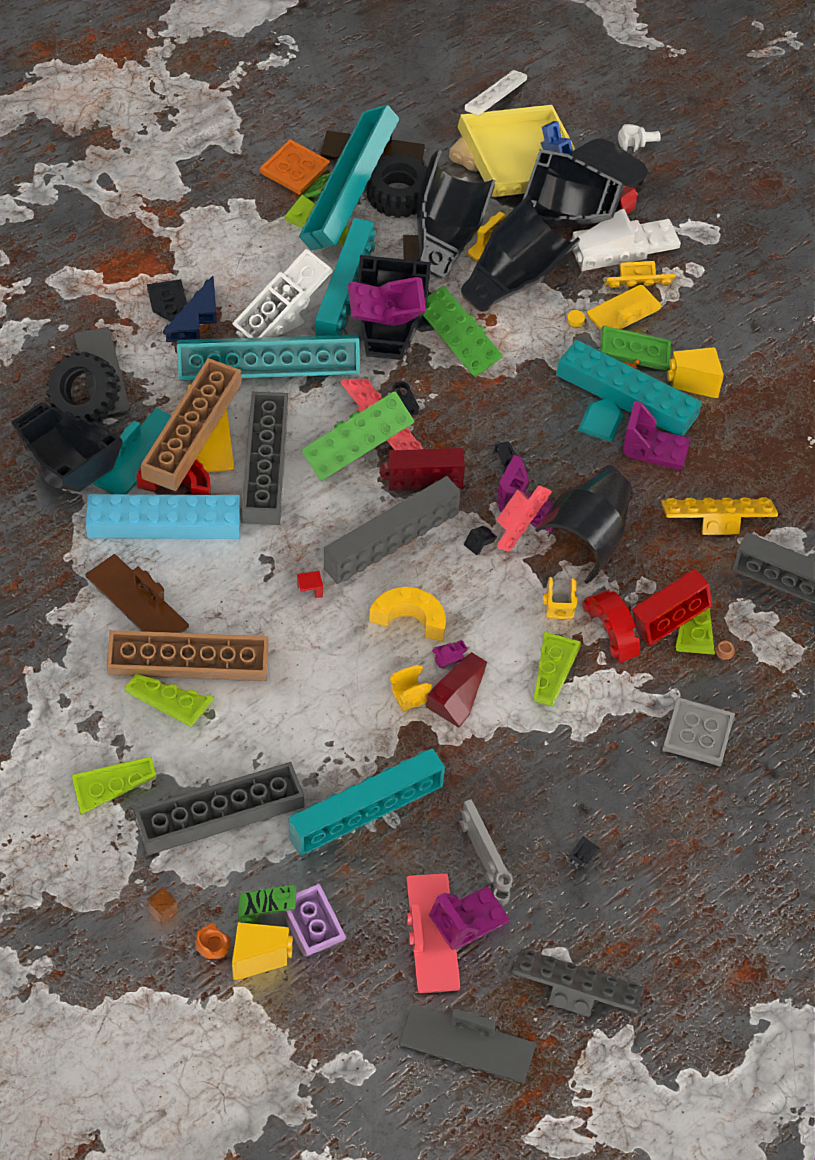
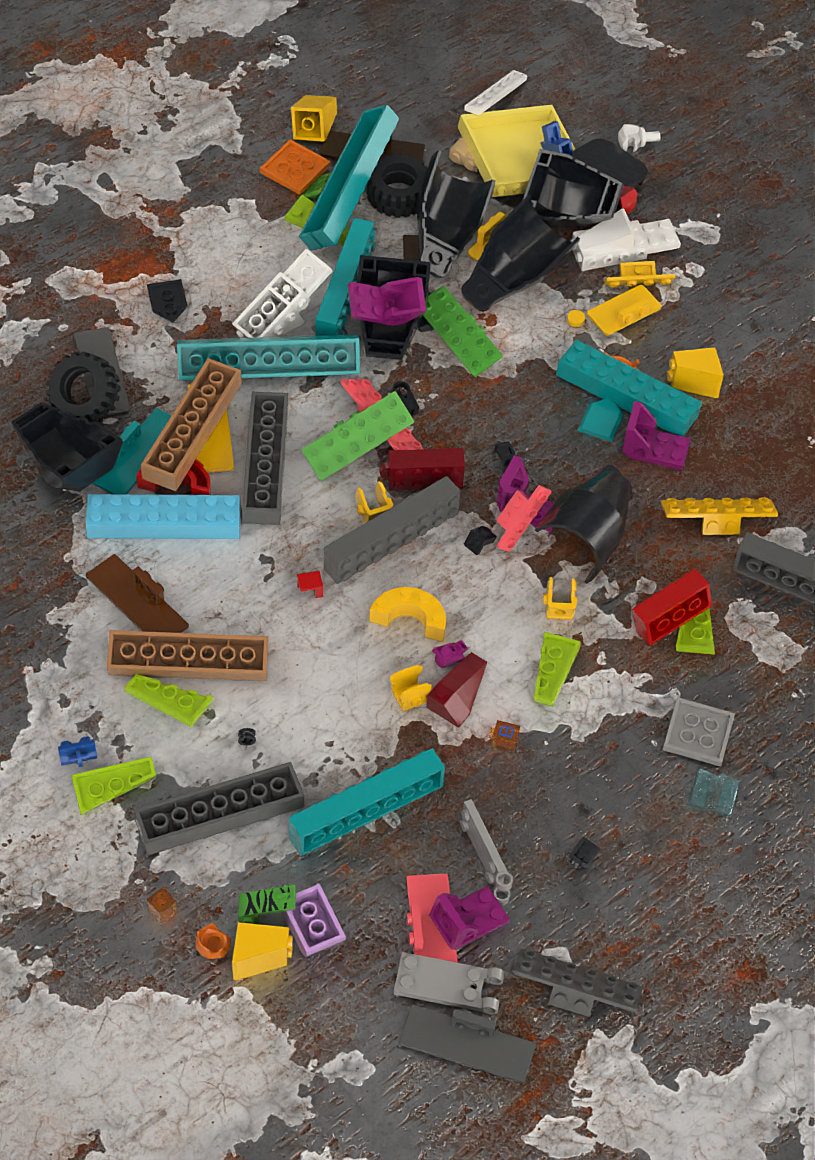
(77, 752): none -> blue hips
(197, 311): dark blue slope -> none
(246, 736): none -> black bush
(313, 117): none -> yellow slope
(381, 497): none -> yellow piece
(446, 982): none -> light grey hinge
(504, 736): none -> clear orange brick
(616, 622): red brick -> none
(630, 346): bright green tile -> none
(713, 793): none -> clear light blue slope
(724, 650): nougat plate -> none

